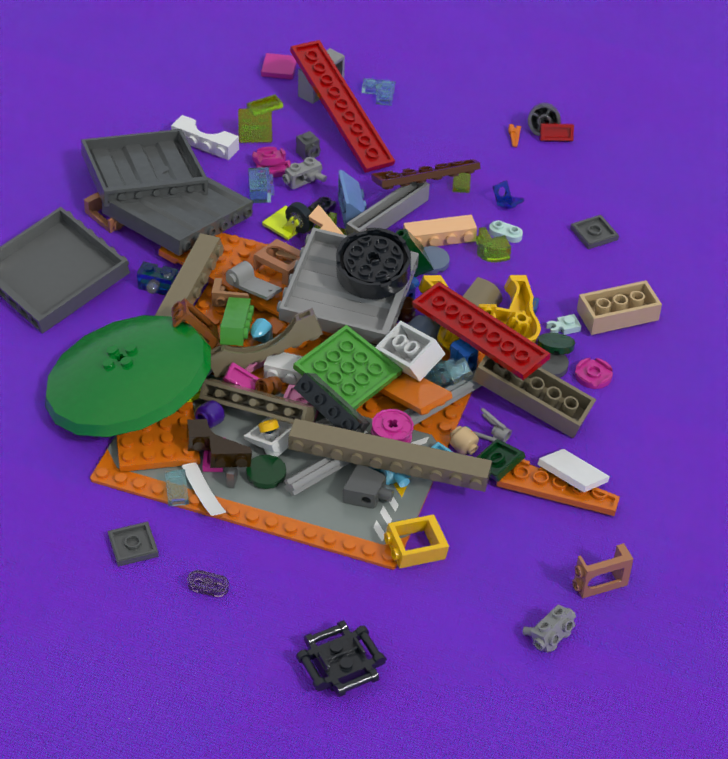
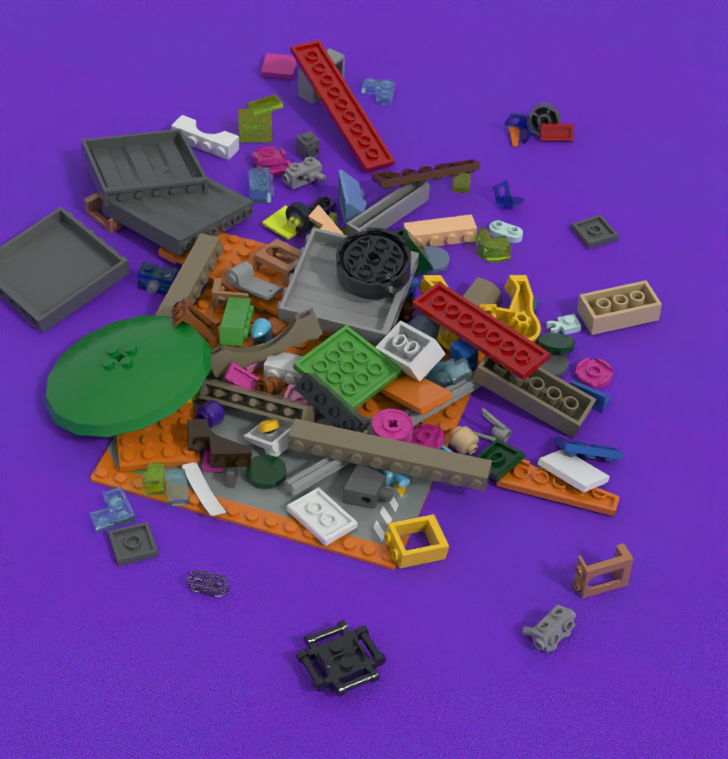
(117, 511): none -> clear light blue plate
(154, 479): none -> clear neon green brick
(322, 516): none -> white tile
(428, 436): none -> dark pink tile
(523, 124): none -> clear blue bracket
(602, 399): none -> blue panel
(608, 453): none -> blue wing

